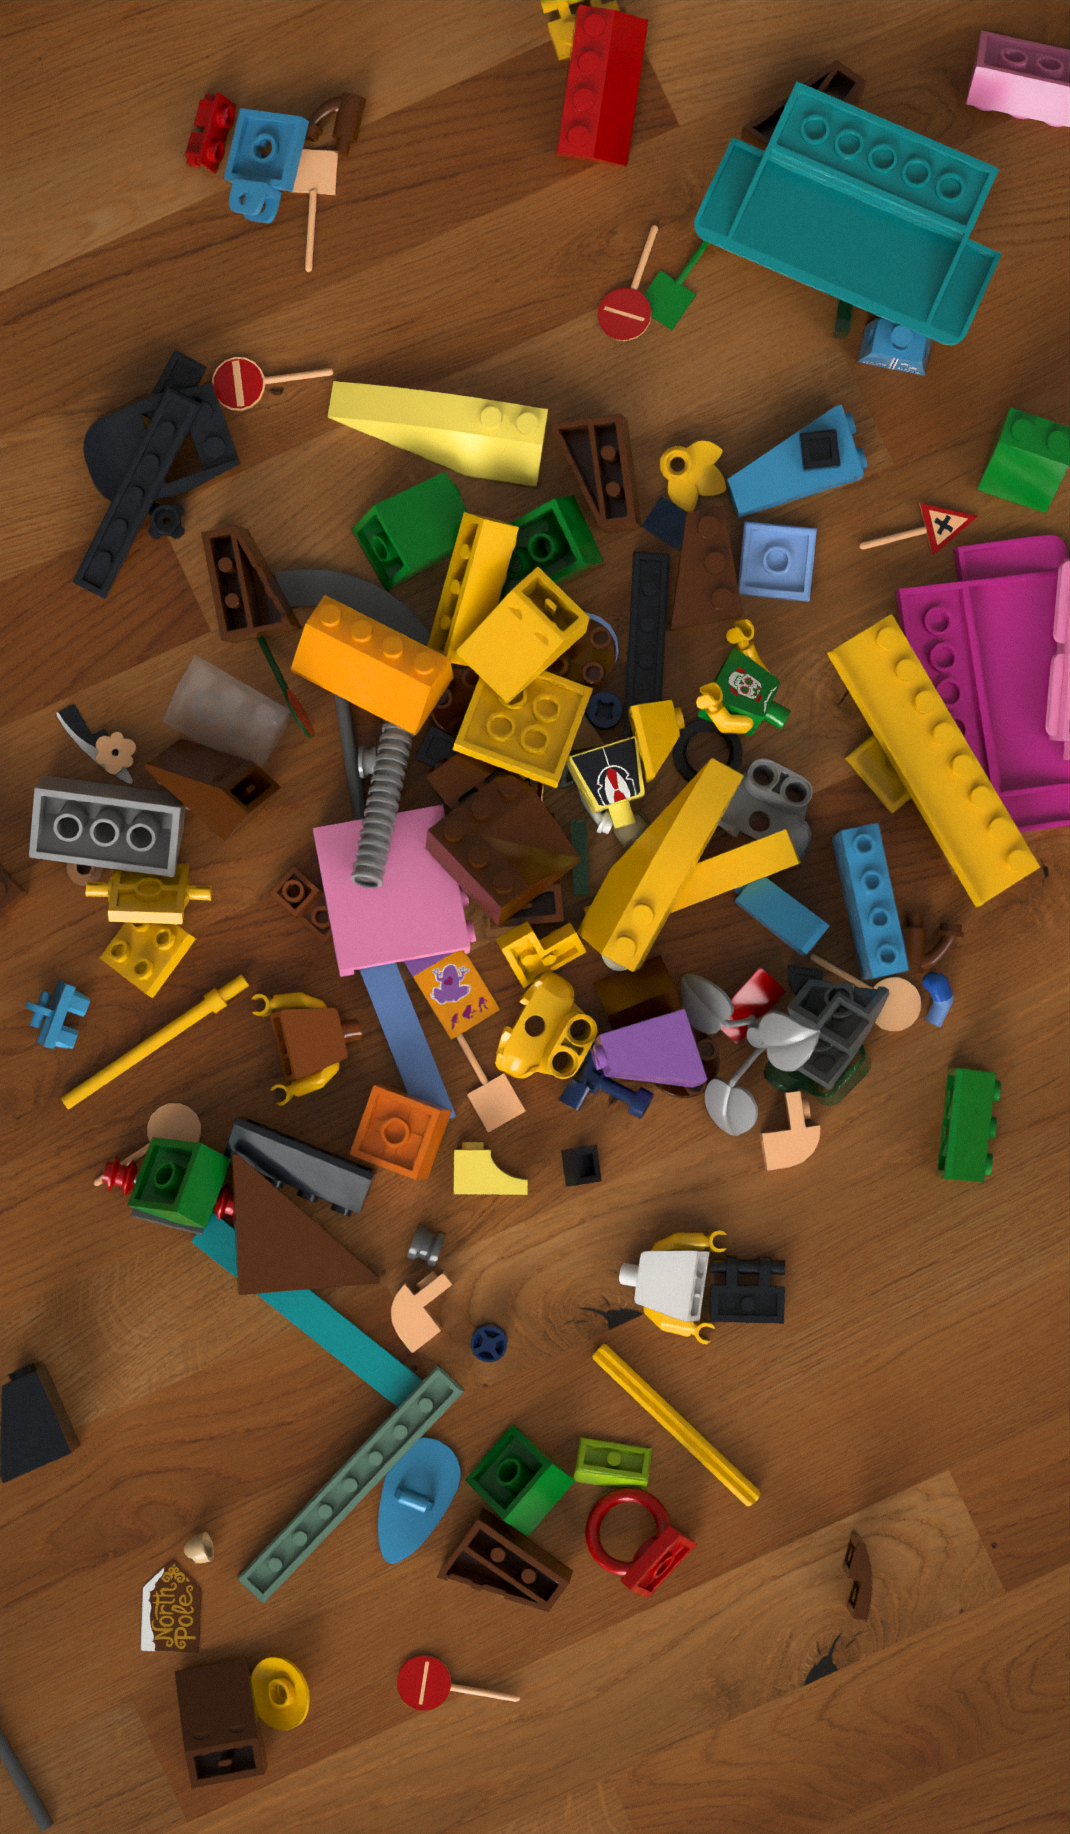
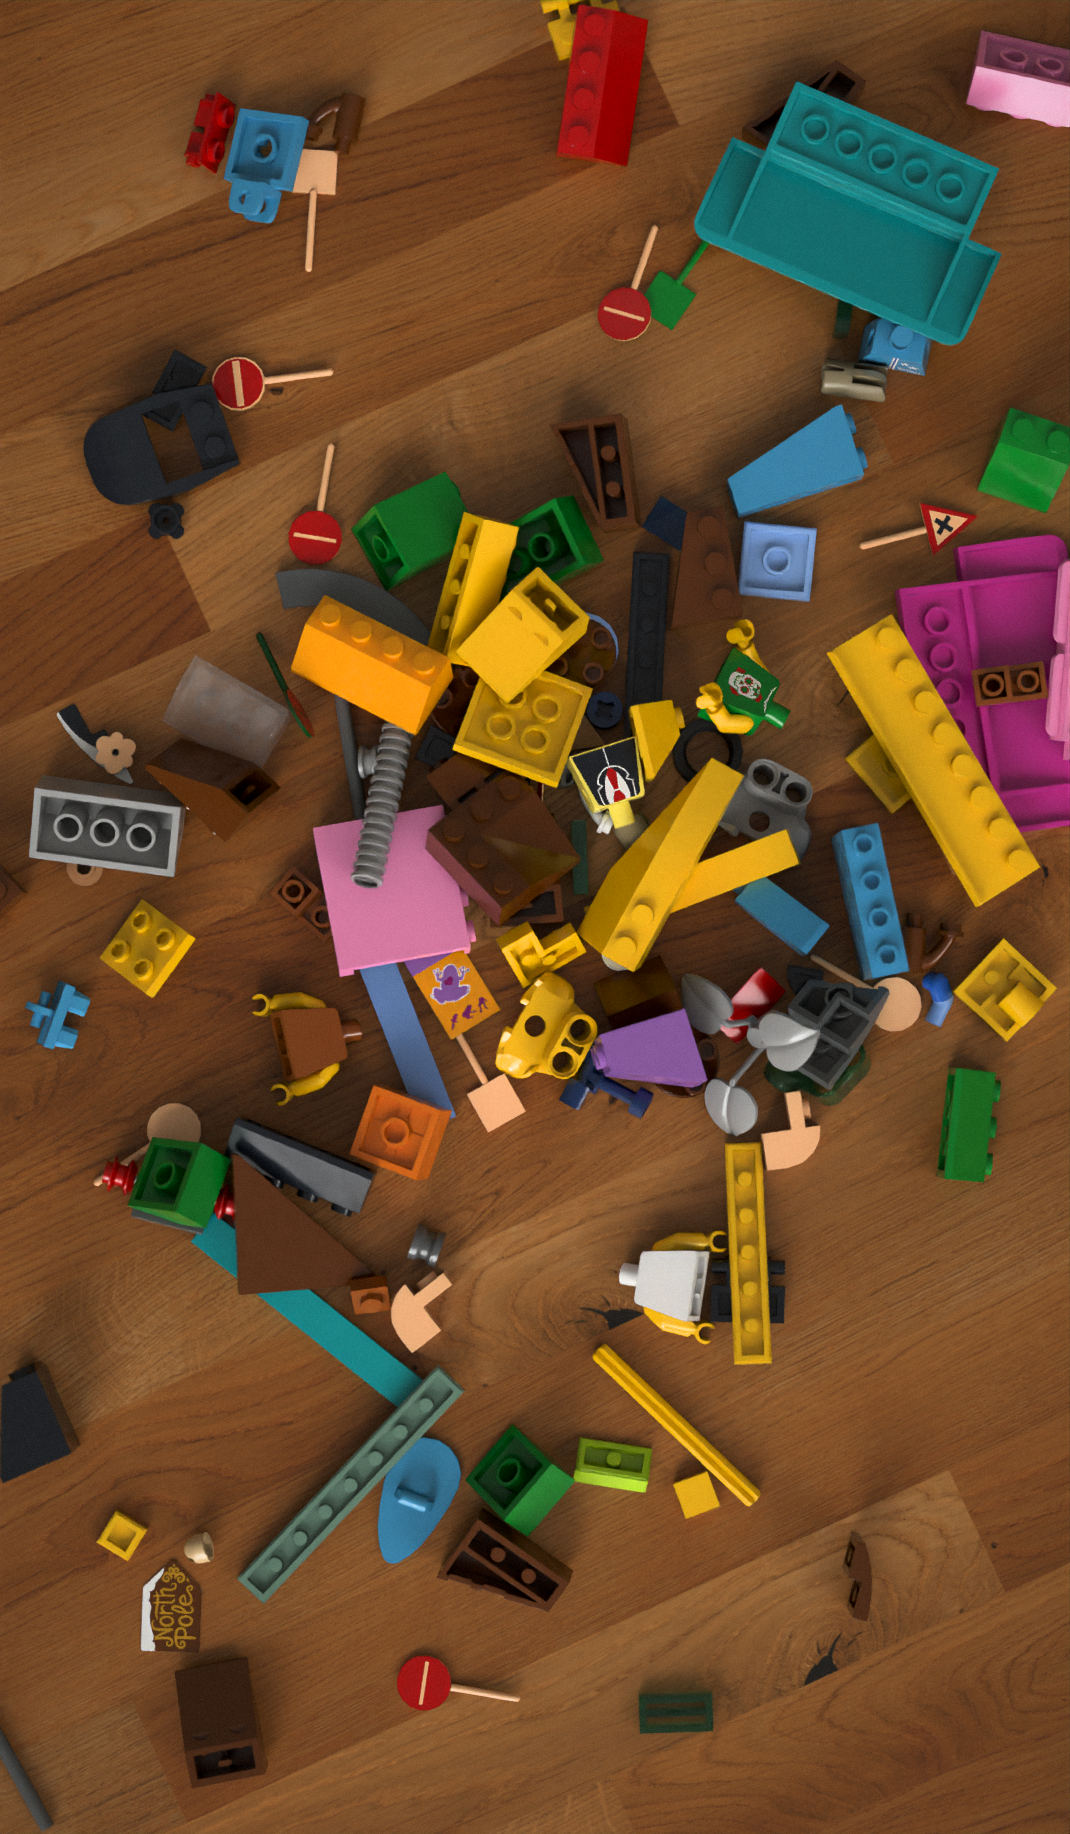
(122, 1535): none -> yellow tile
(137, 492): black tile -> none
(148, 896): yellow plate -> none
(213, 1001): yellow bar -> none
(244, 588): reddish brown wedge -> none
(280, 1693): yellow dish -> none
(315, 534): none -> red piece
(370, 1295): none -> dark orange plate
(456, 431): light yellow wedge -> none
(478, 1173): light yellow arch -> none
(487, 1350): dark blue wheel -> none
(581, 1165): black plate -> none
(646, 1728): none -> clear green tile
(654, 1558): red tile -> none
(696, 1494): none -> yellow tile
(697, 476): yellow plate -> none
(747, 1253): none -> yellow tile
(819, 450): black tile -> none
(854, 380): none -> dark tan arm
(1004, 990): none -> yellow plate
(1009, 684): none -> dark orange slope

